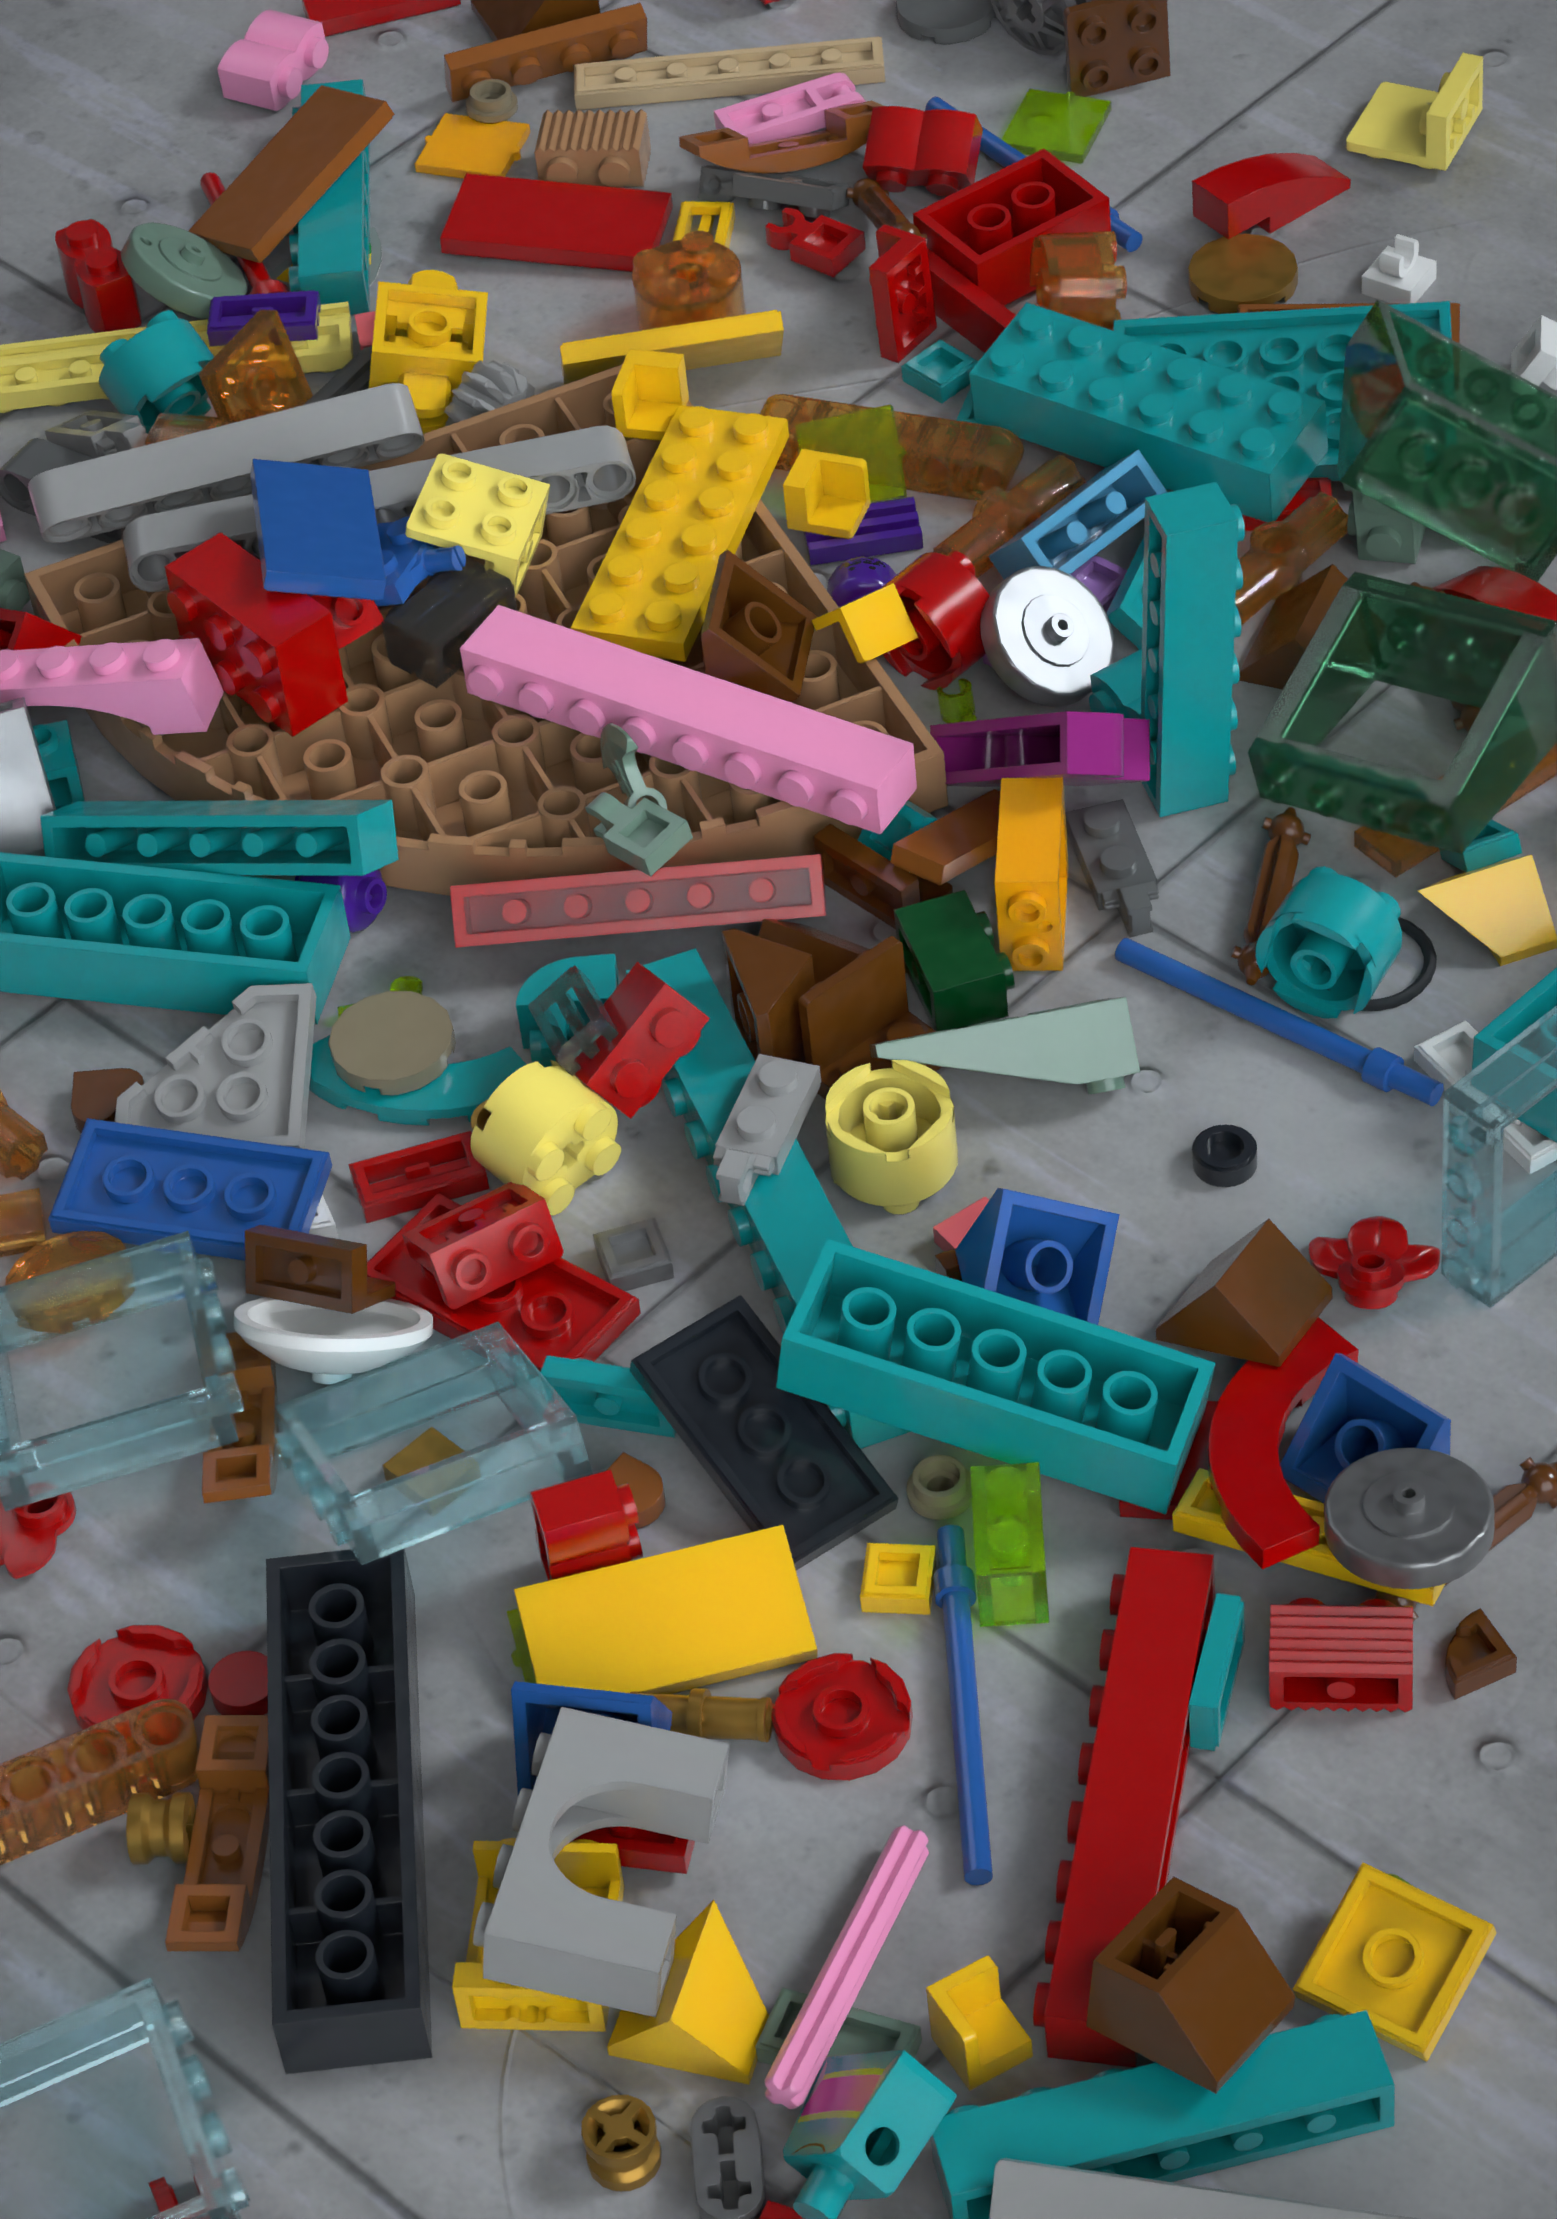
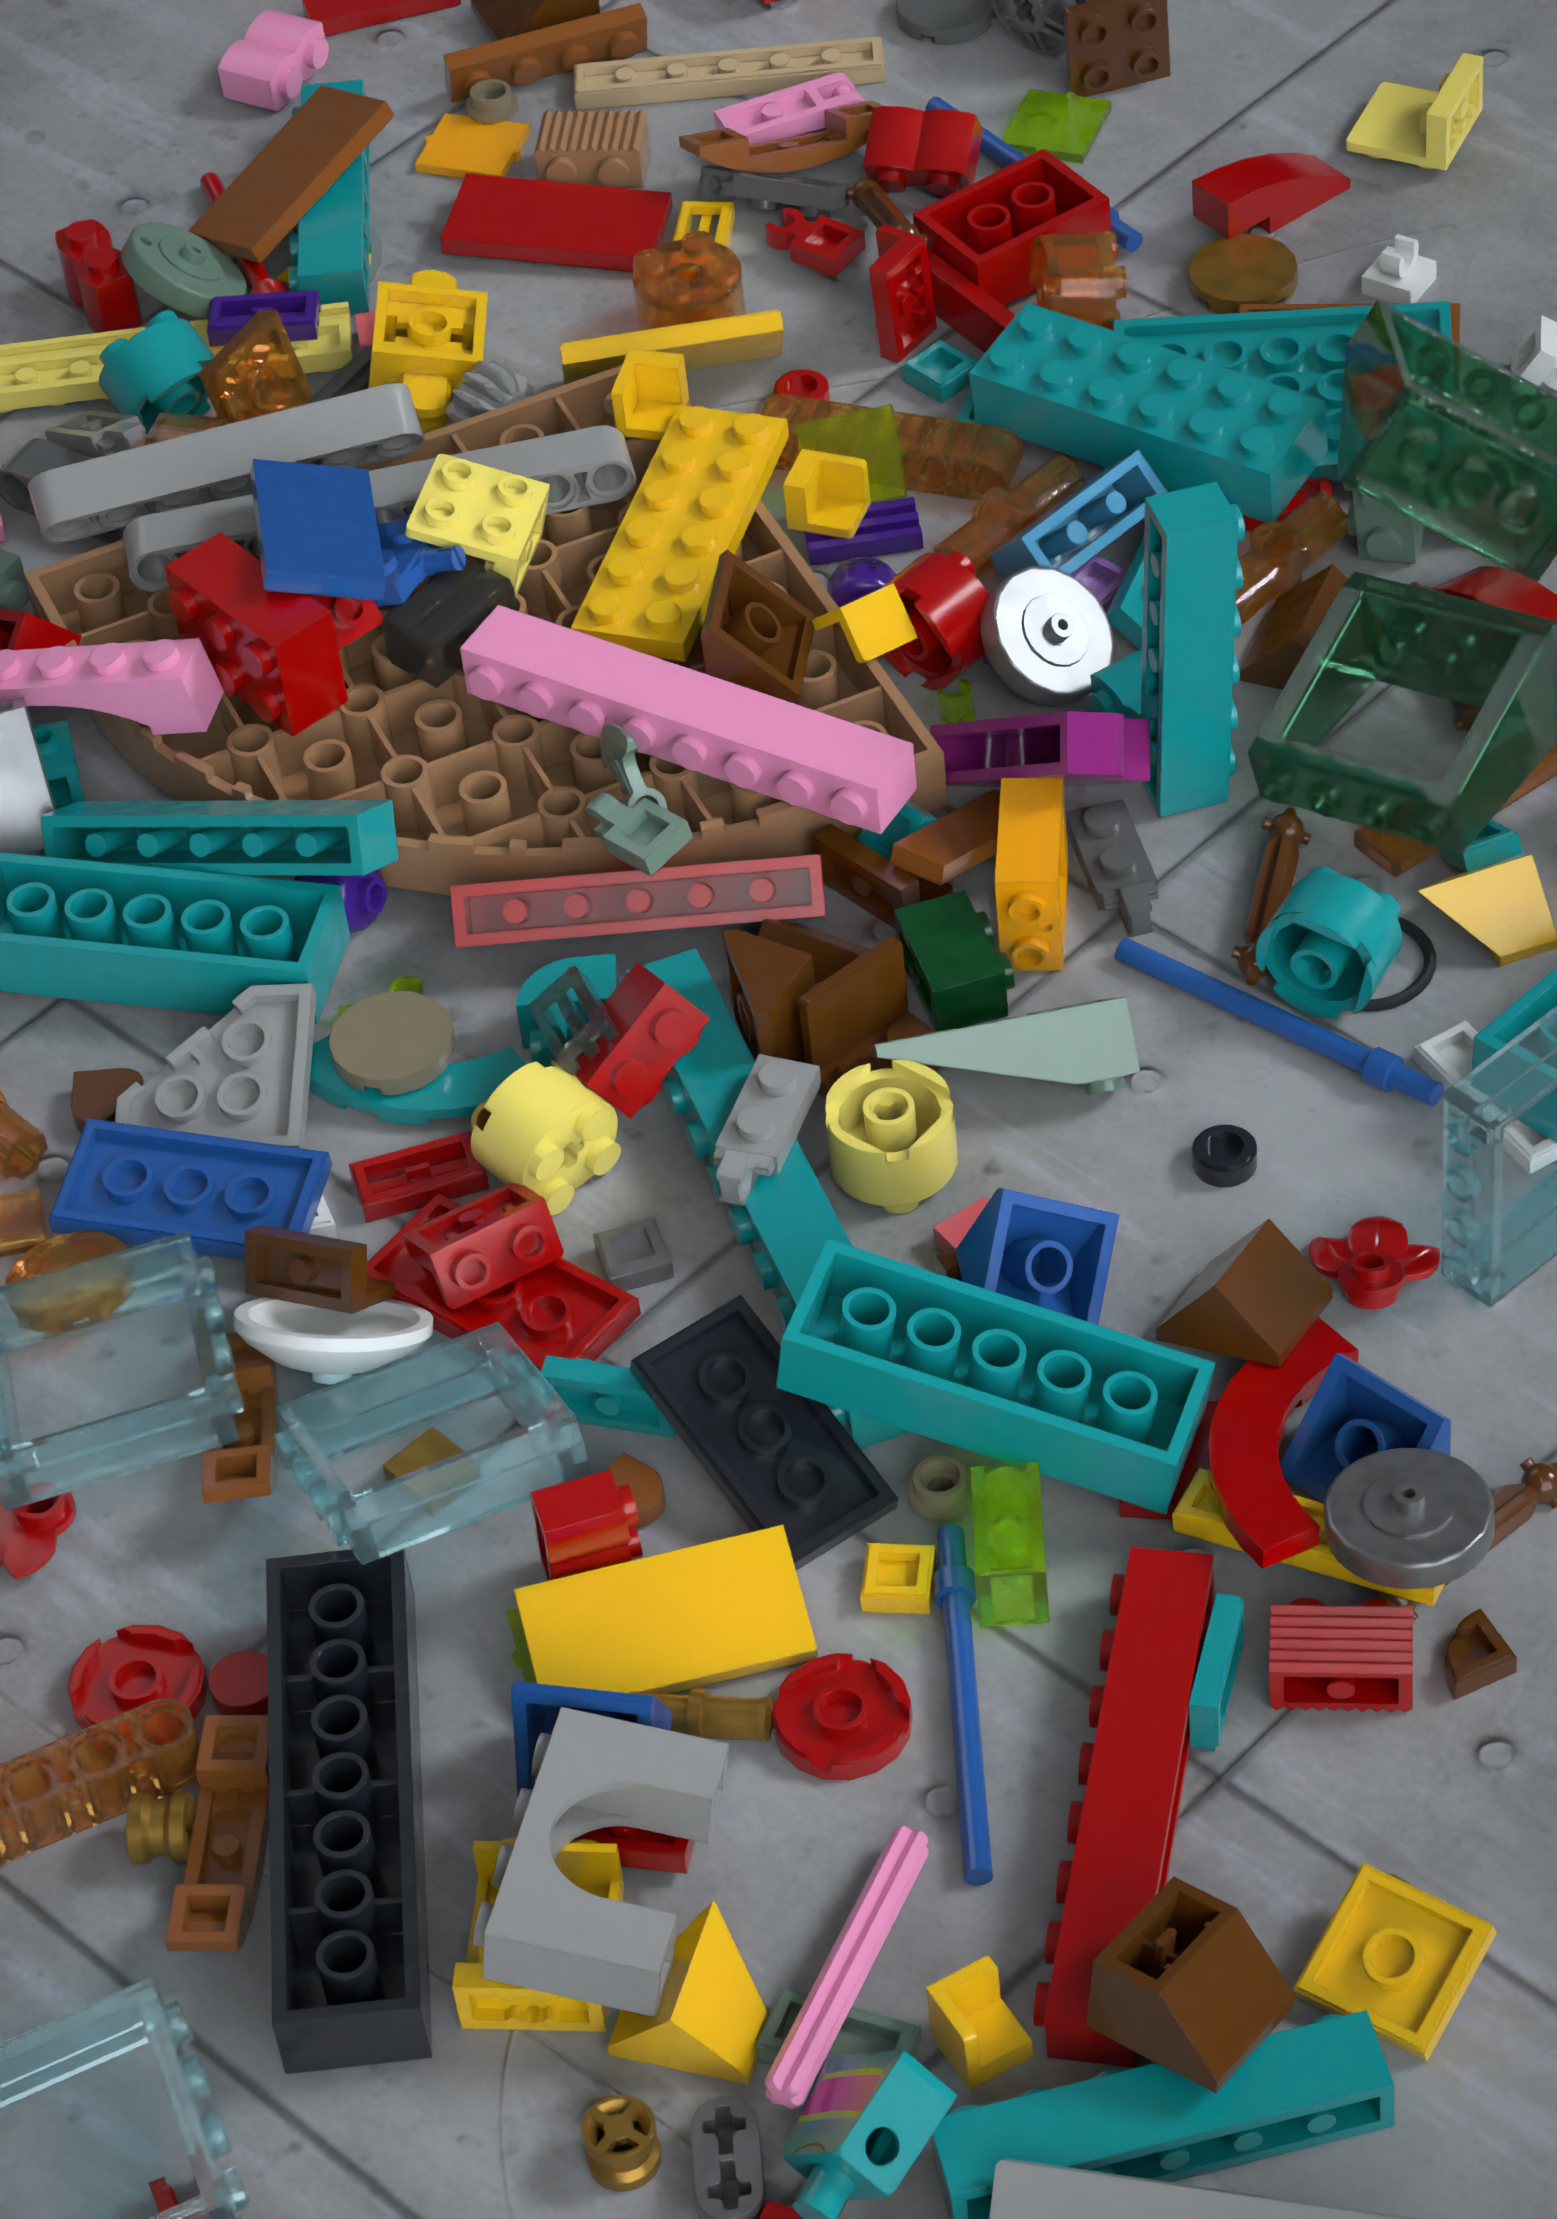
(803, 384): none -> red tile

